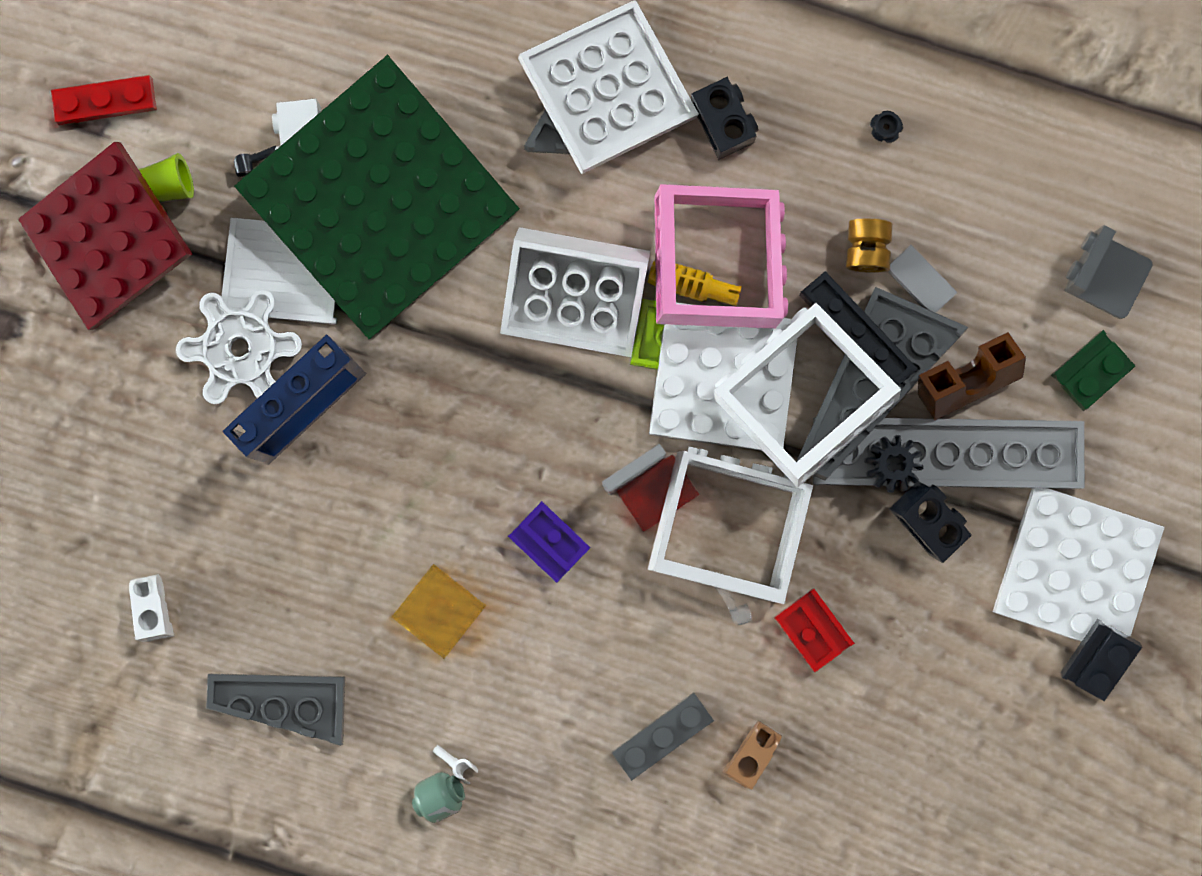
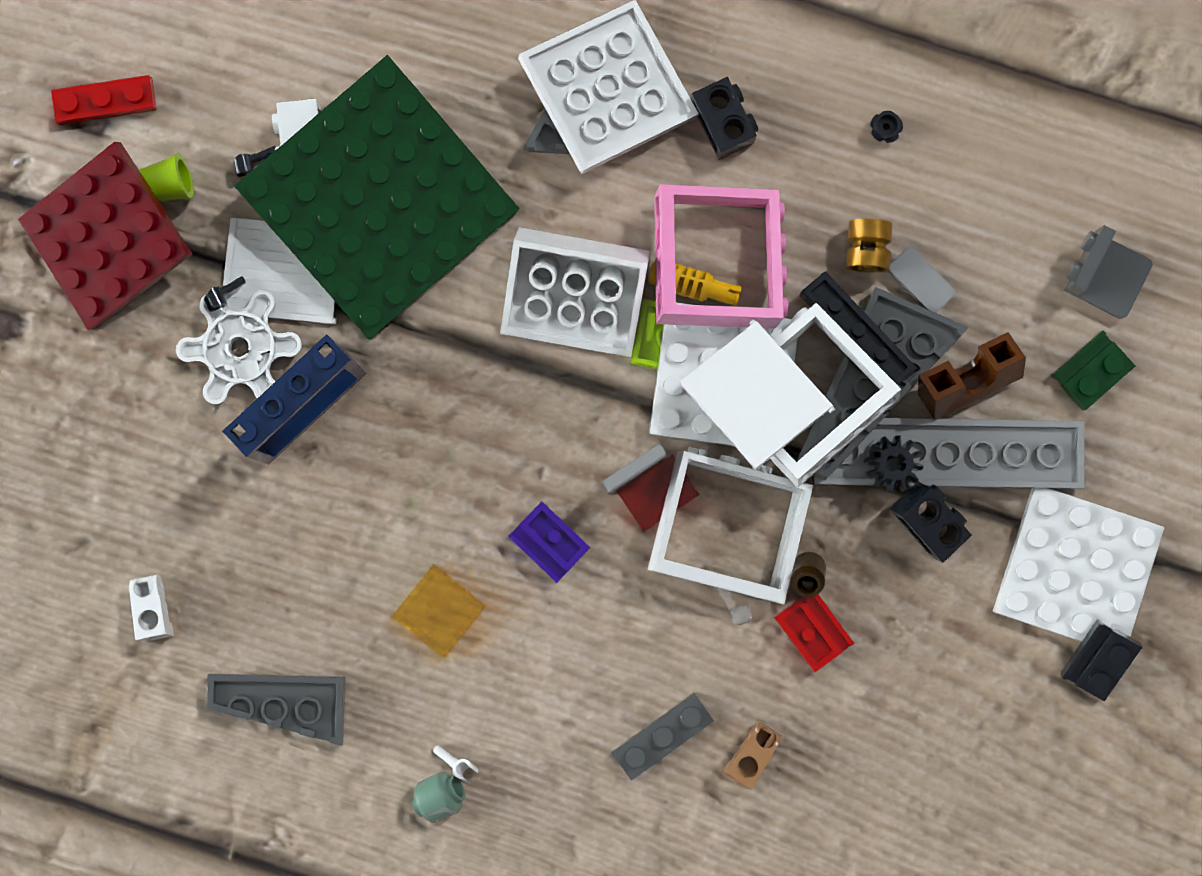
(215, 298): none -> black hand
(756, 395): none -> white piece
(808, 574): none -> dark brown brick

